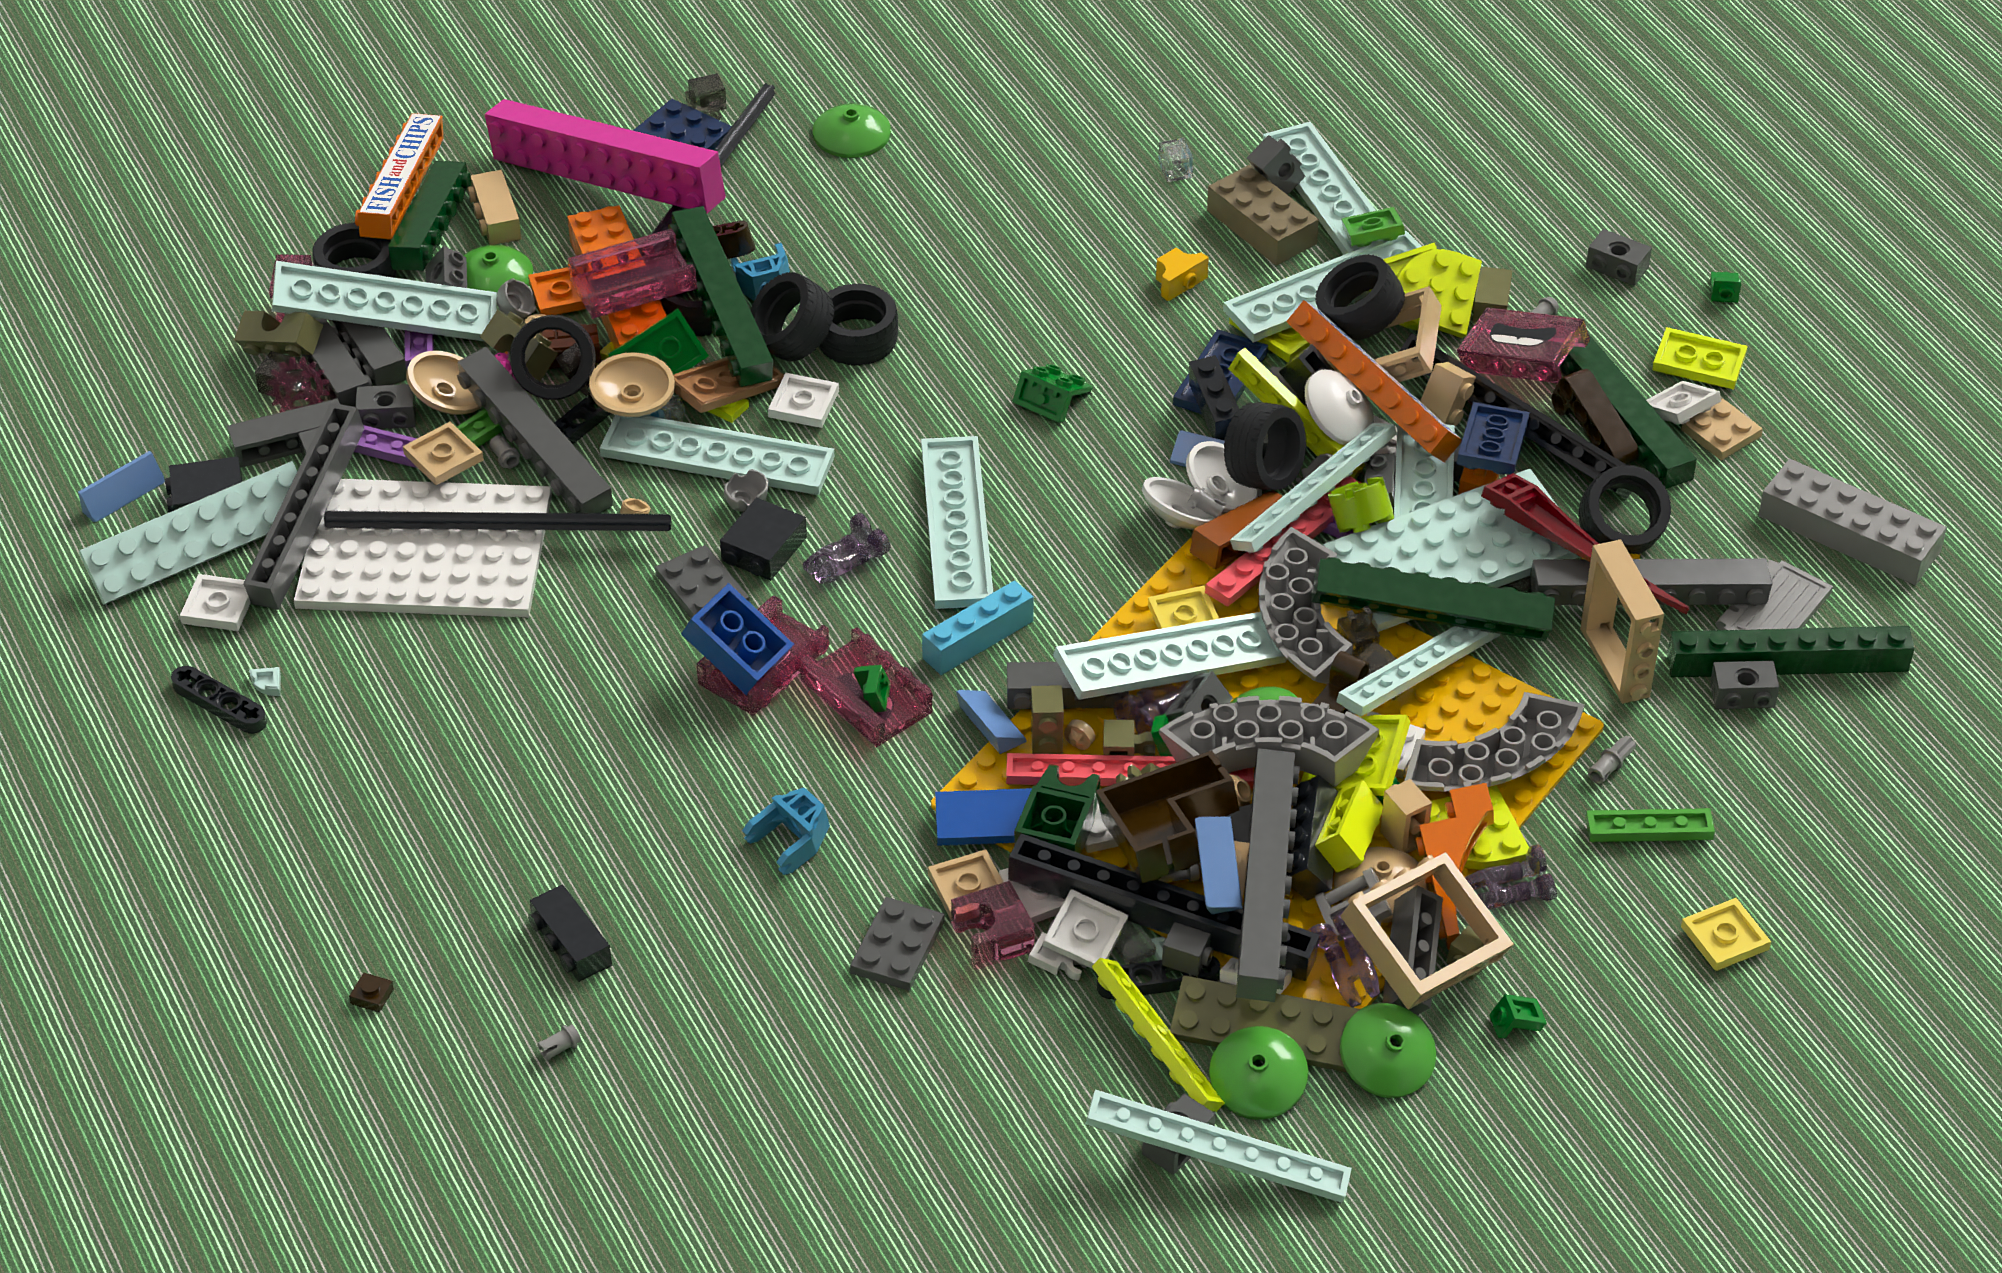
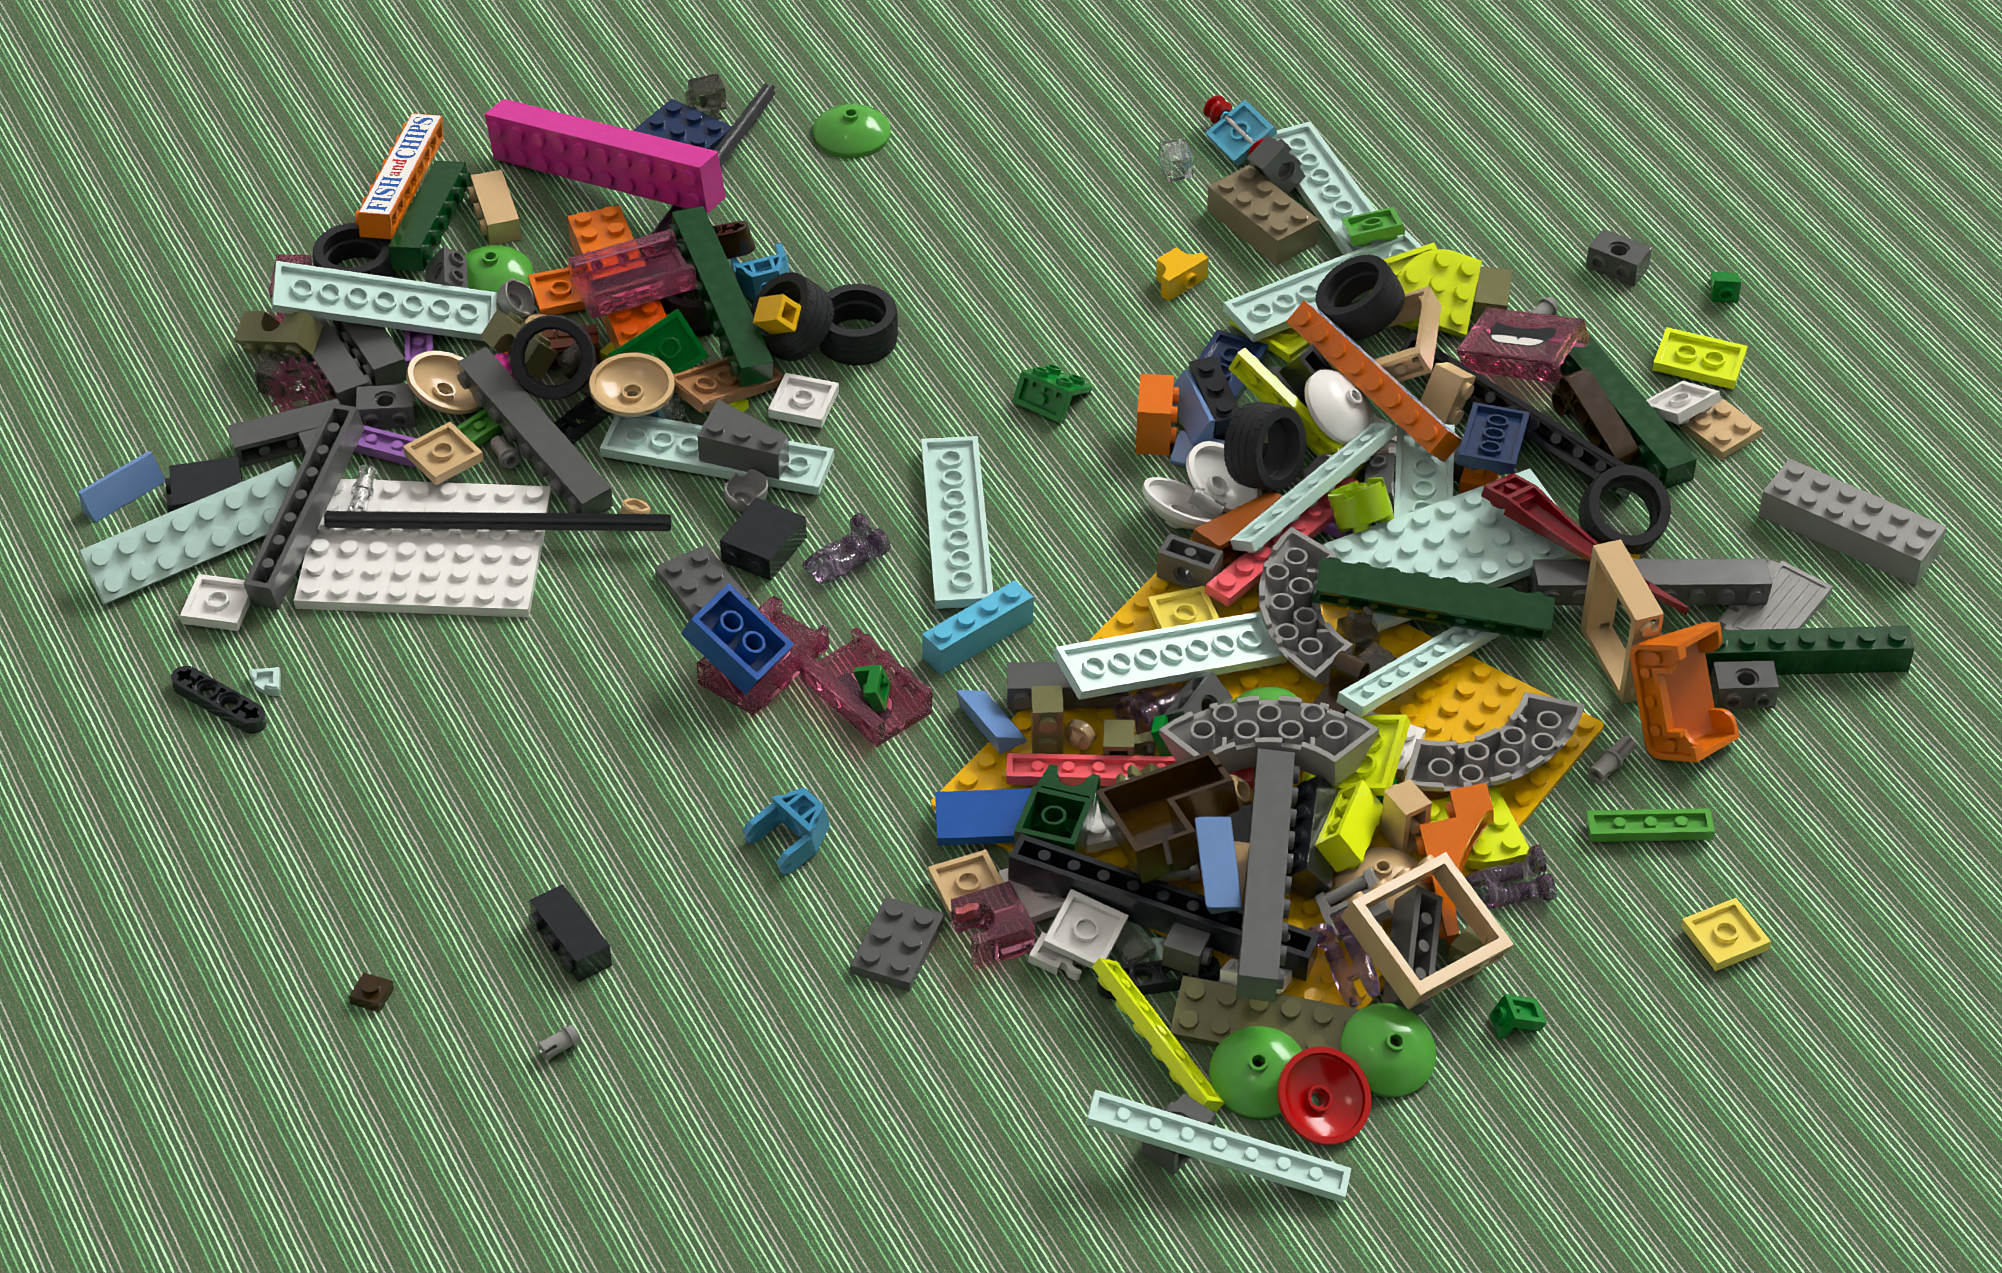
(362, 489): none -> clear pin
(742, 442): none -> dark grey wedge
(777, 314): none -> yellow brick
(1156, 414): none -> orange brick
(1188, 562): none -> dark grey brick
(1193, 410): none -> medium blue slope
(1236, 129): none -> medium azure plate
(1337, 1085): none -> red dish
(1677, 695): none -> orange windscreen

